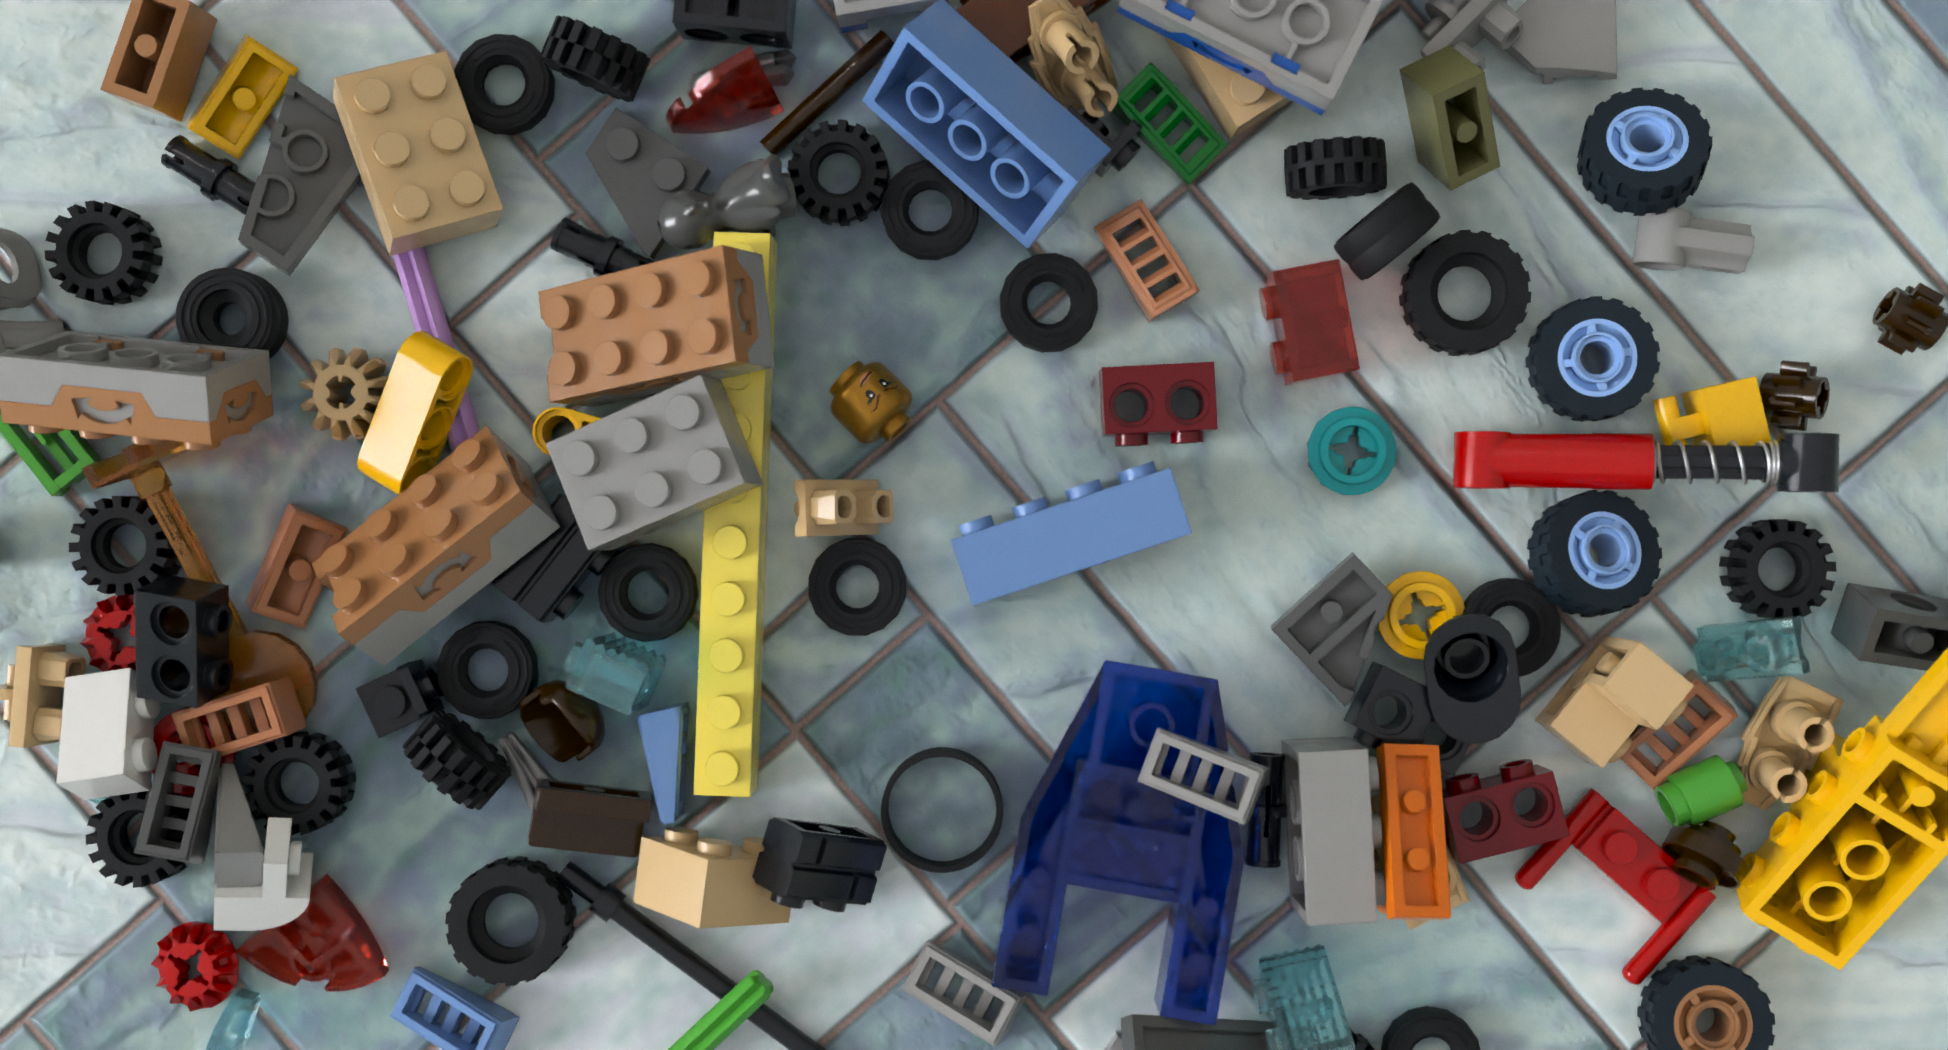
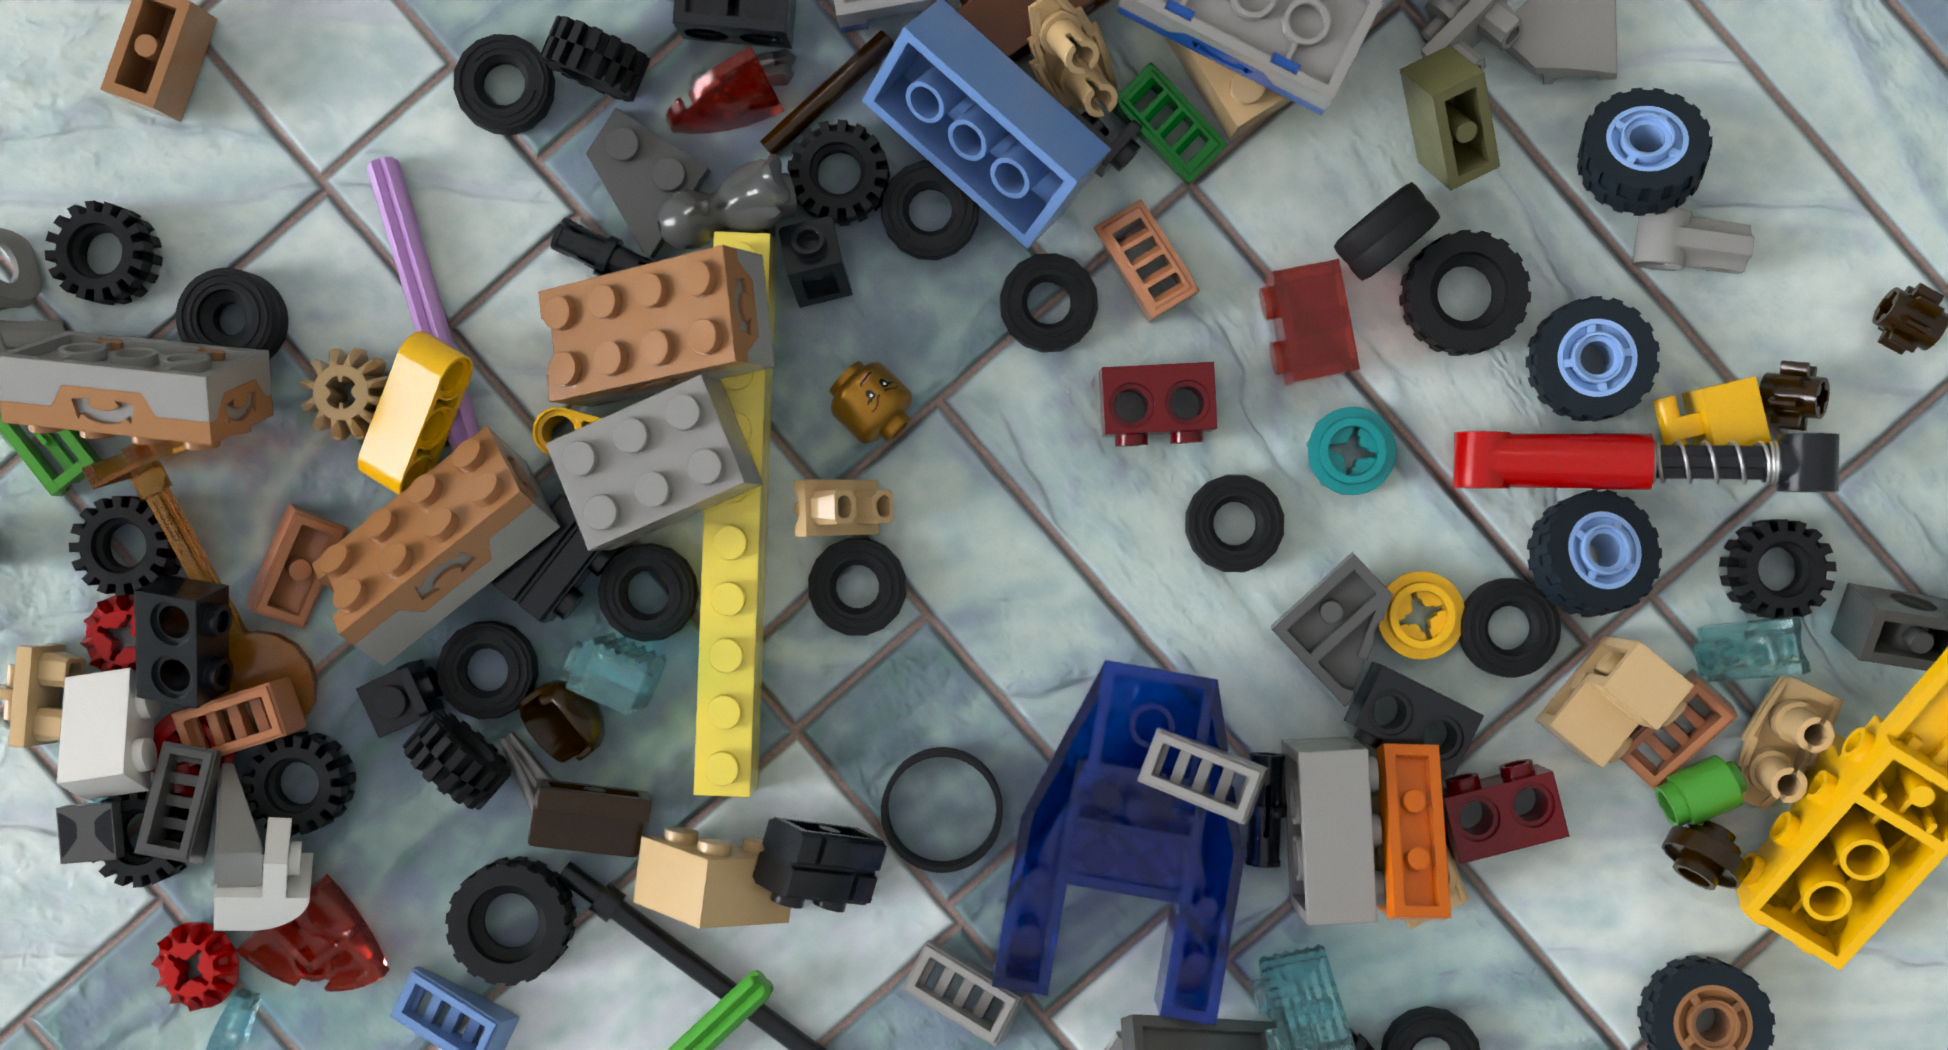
(90, 832): none -> dark grey tile
(215, 177): black pin -> none
(241, 97): yellow slope -> none
(302, 179): dark grey wing -> none
(417, 152): tan brick -> none
(665, 746): medium blue slope -> none
(814, 261): none -> black bracket
(1071, 535): medium blue brick -> none
(1268, 525): none -> black tyre
(1335, 168): black tyre -> none
(1472, 678): black piece -> none
(1633, 865): red plate -> none

